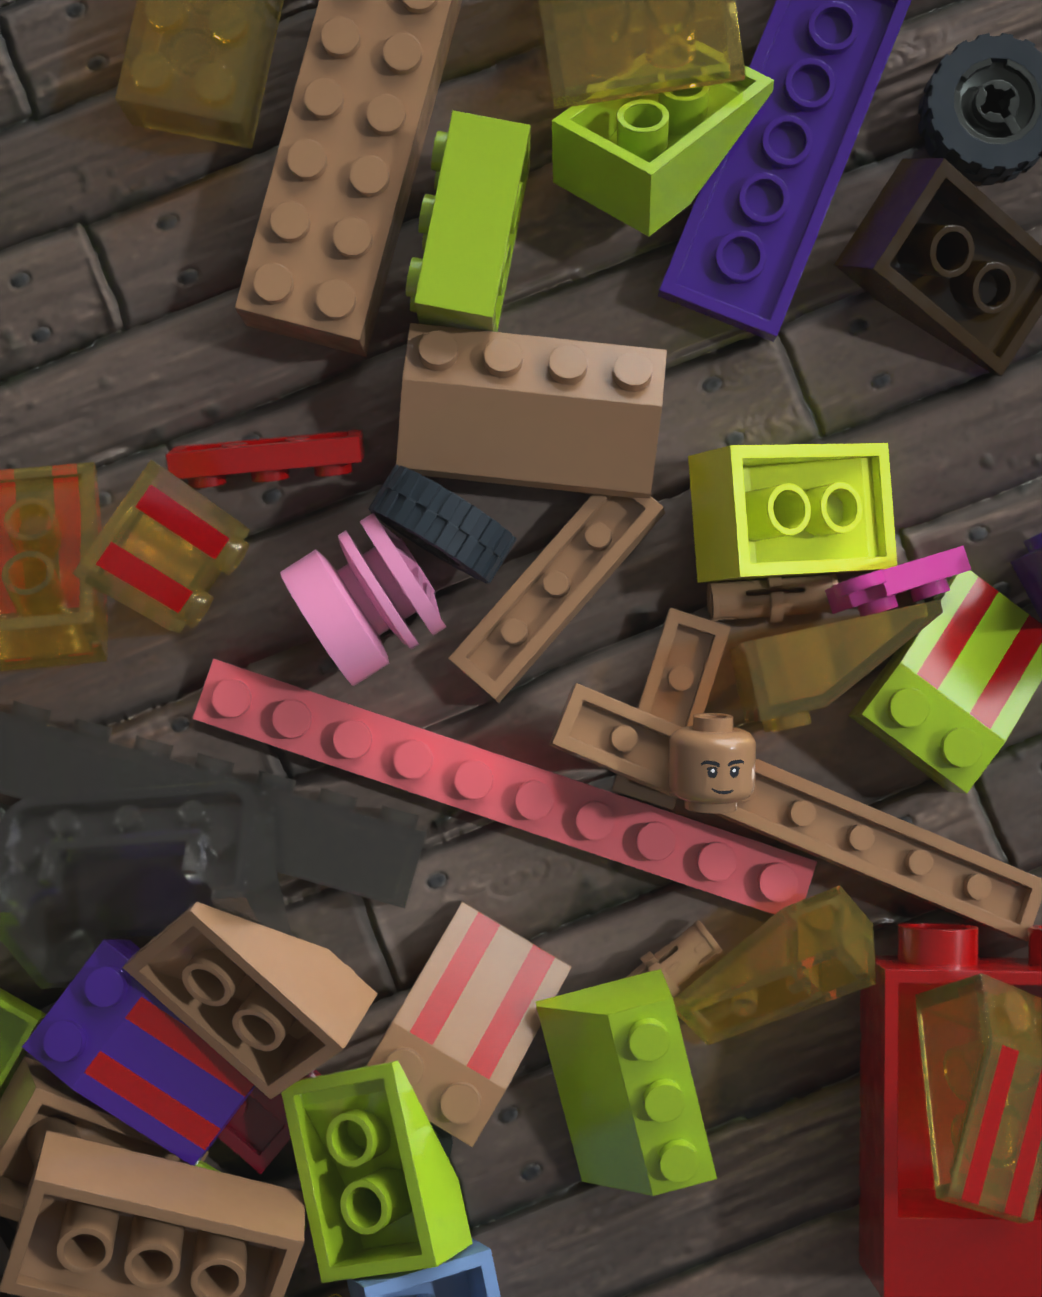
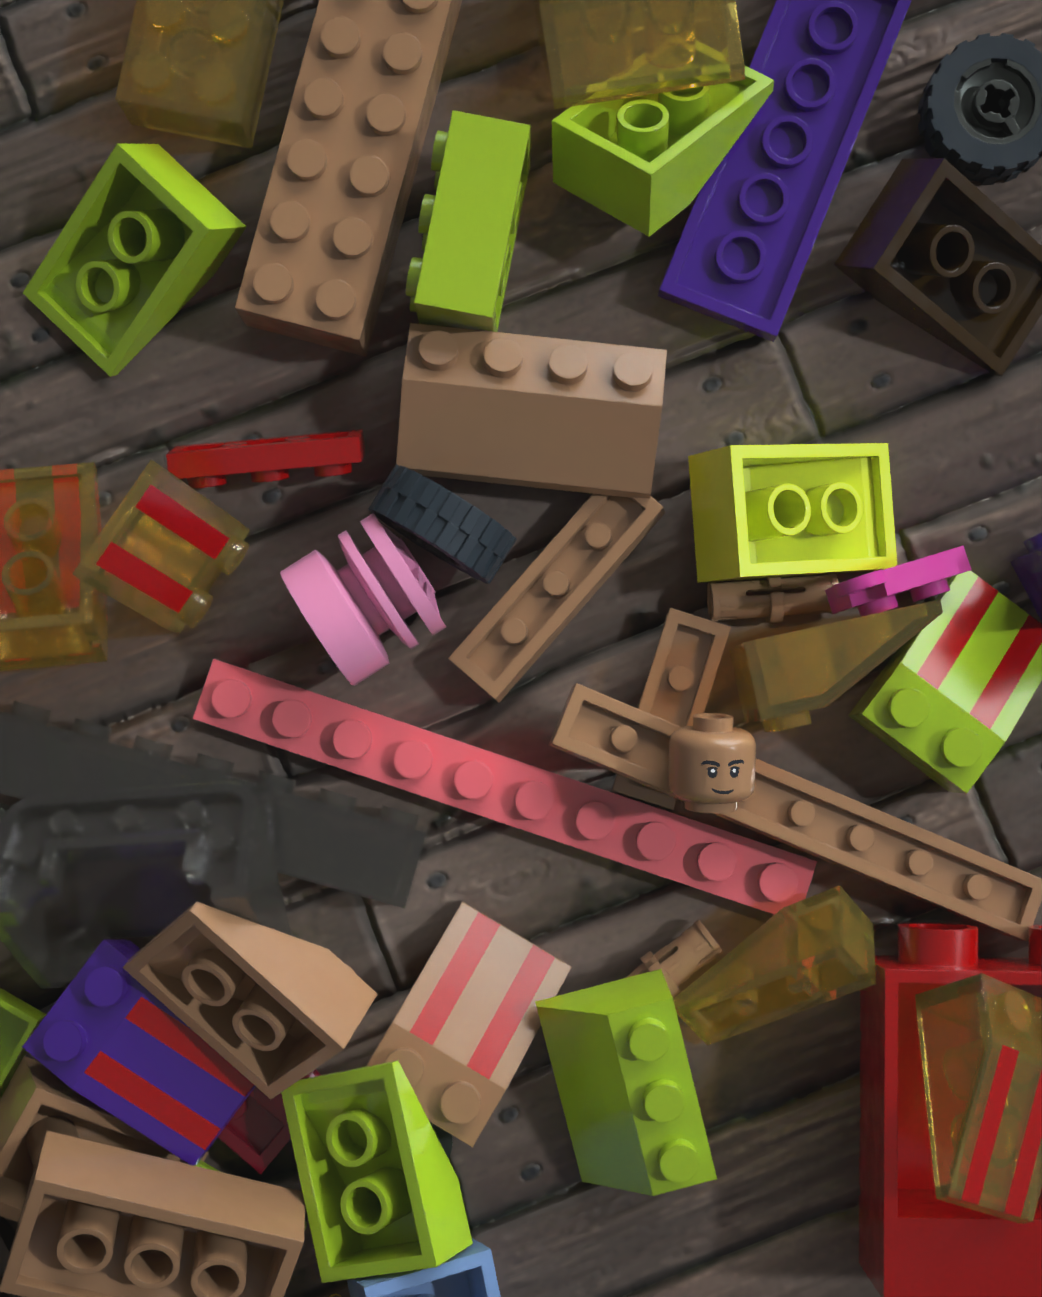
(132, 254): none -> lime slope

